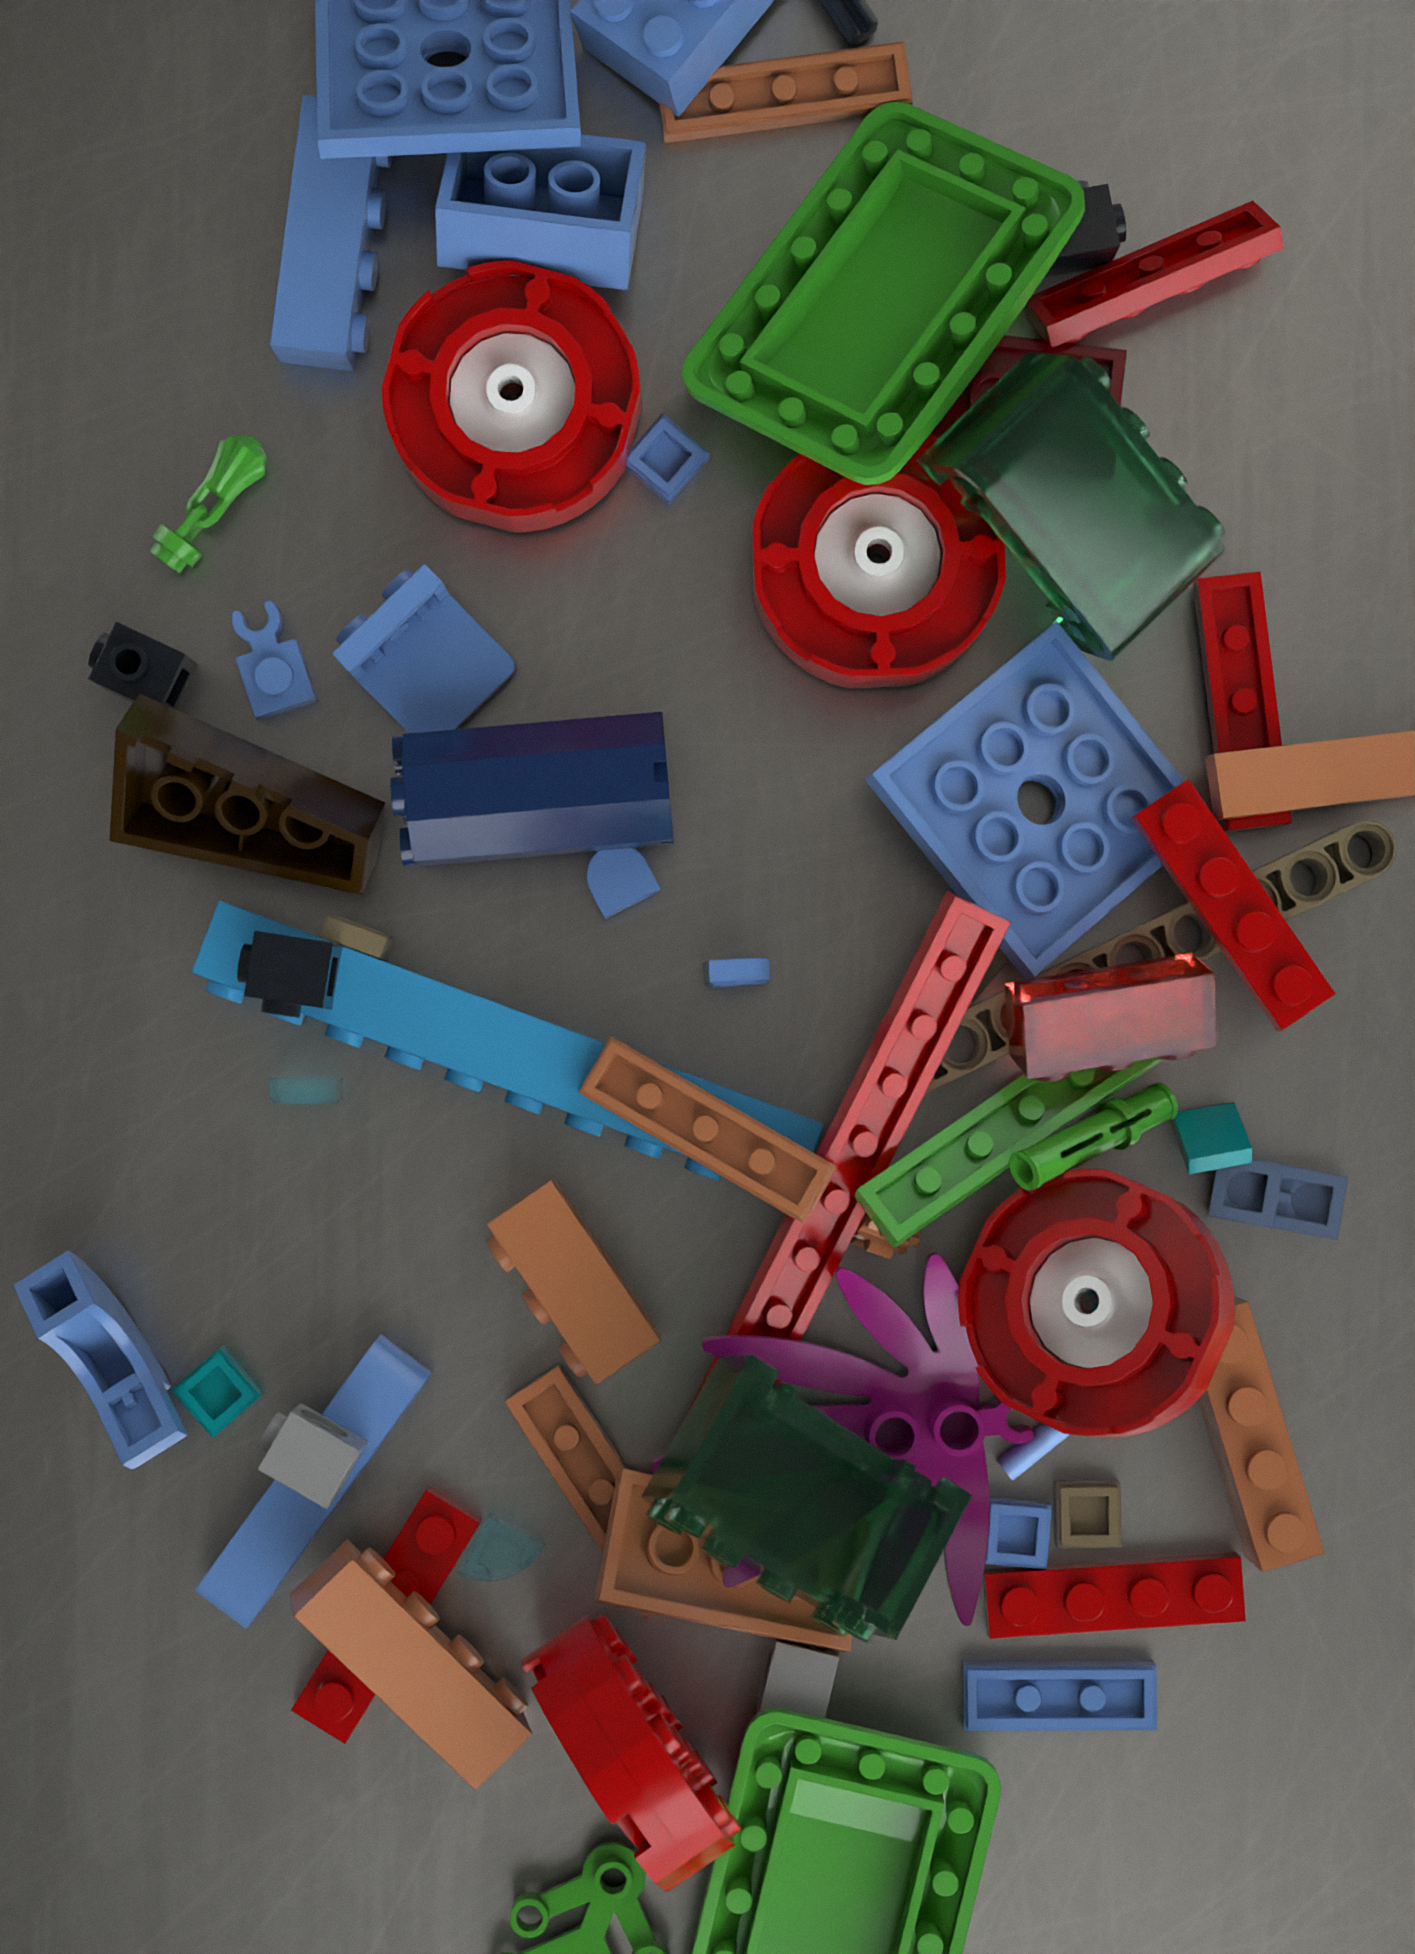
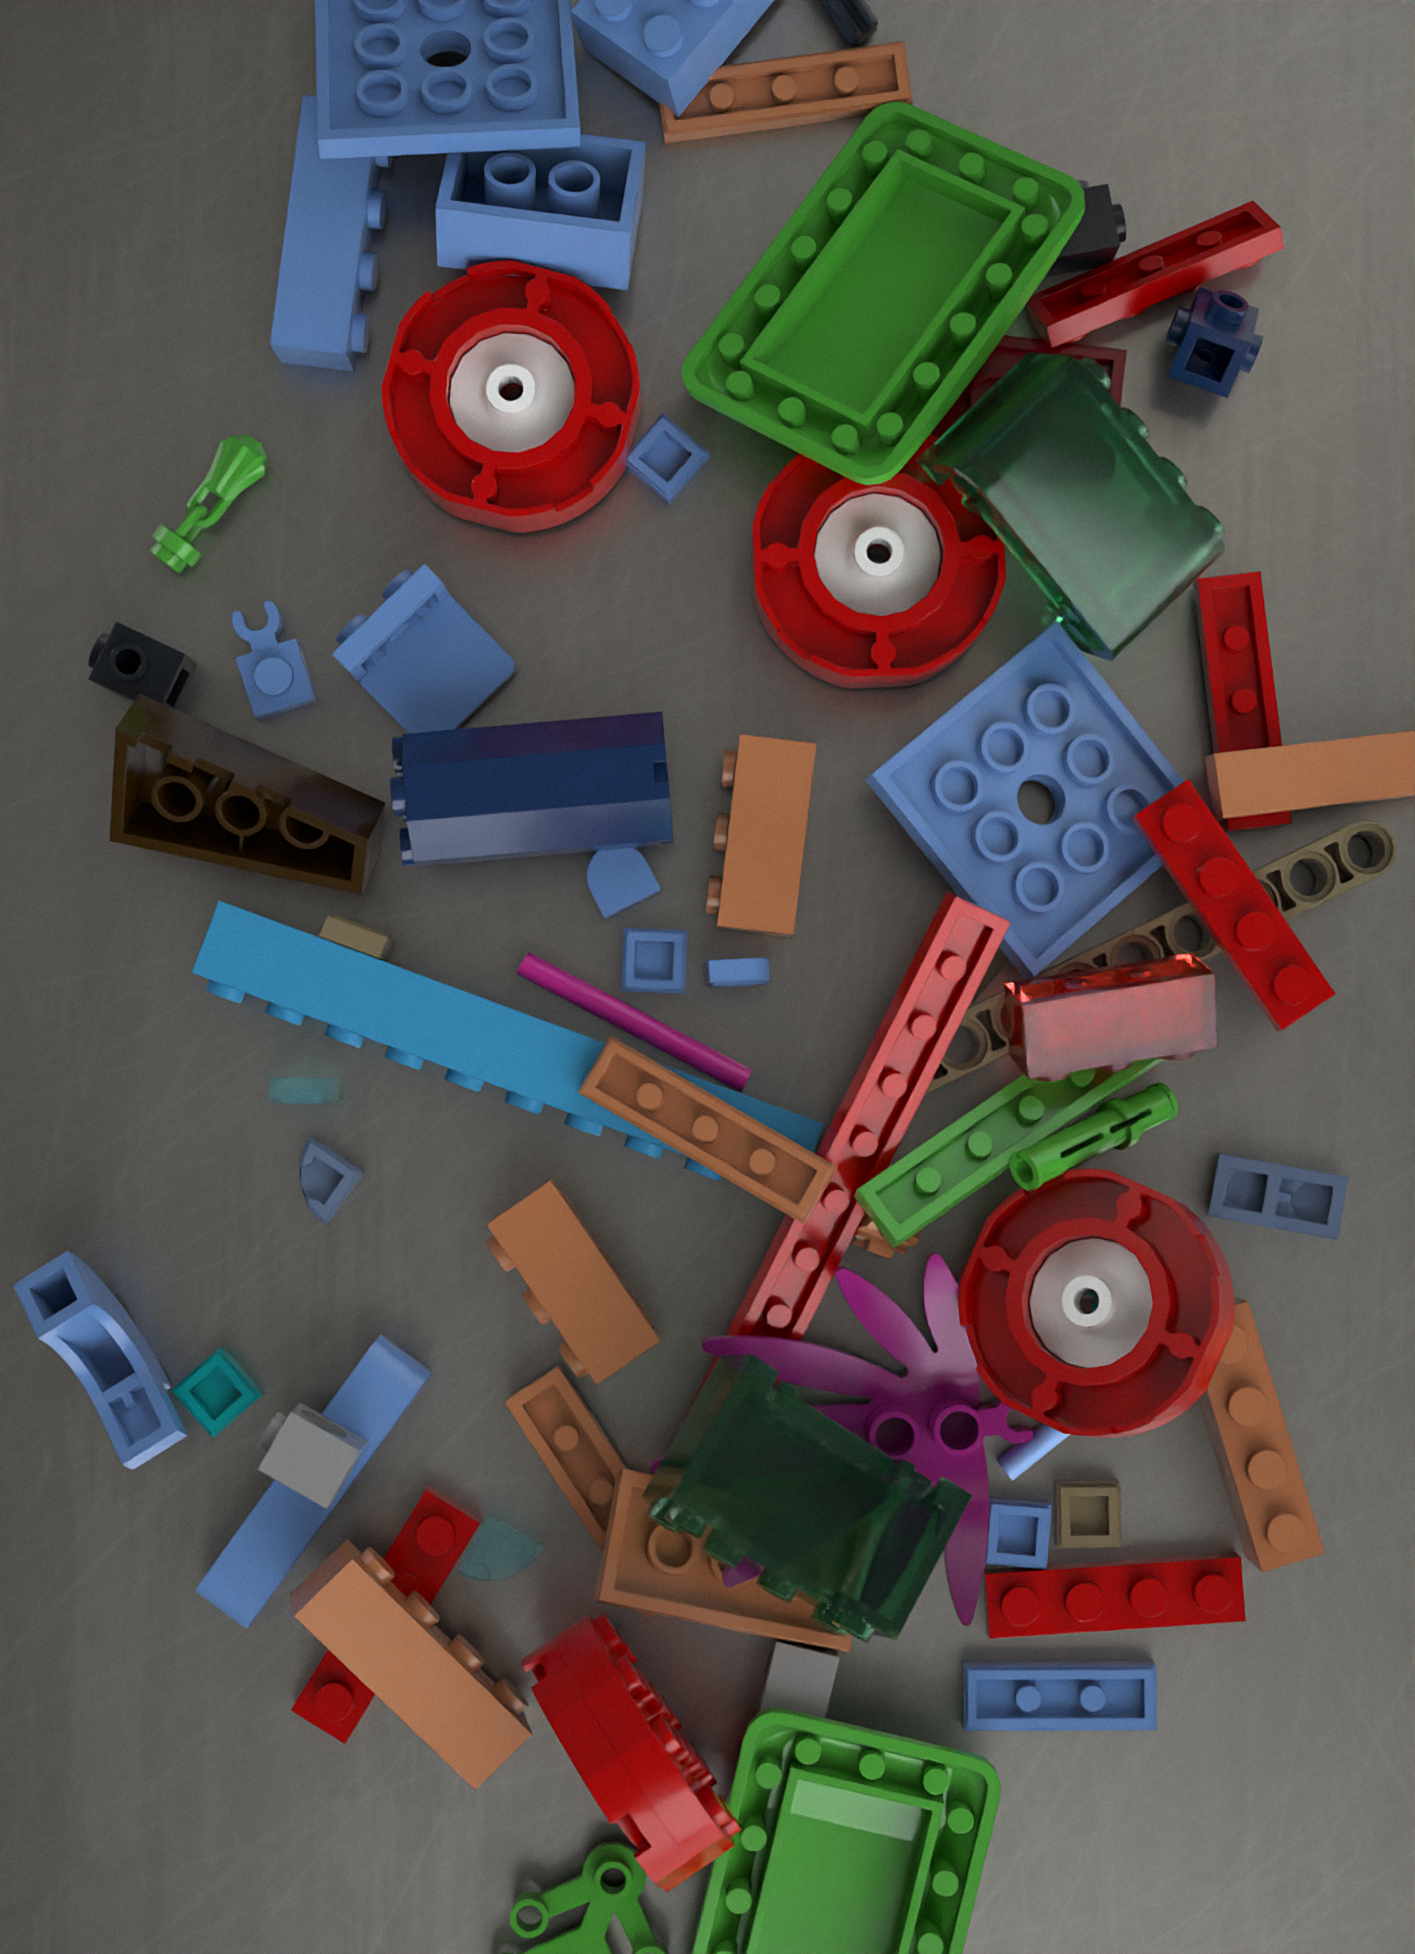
(289, 972): black brick -> none
(326, 1178): none -> sand blue tile
(634, 1021): none -> dark pink bar
(654, 961): none -> medium blue tile
(762, 835): none -> nougat brick
(1212, 1138): teal tile -> none
(1213, 341): none -> dark blue brick

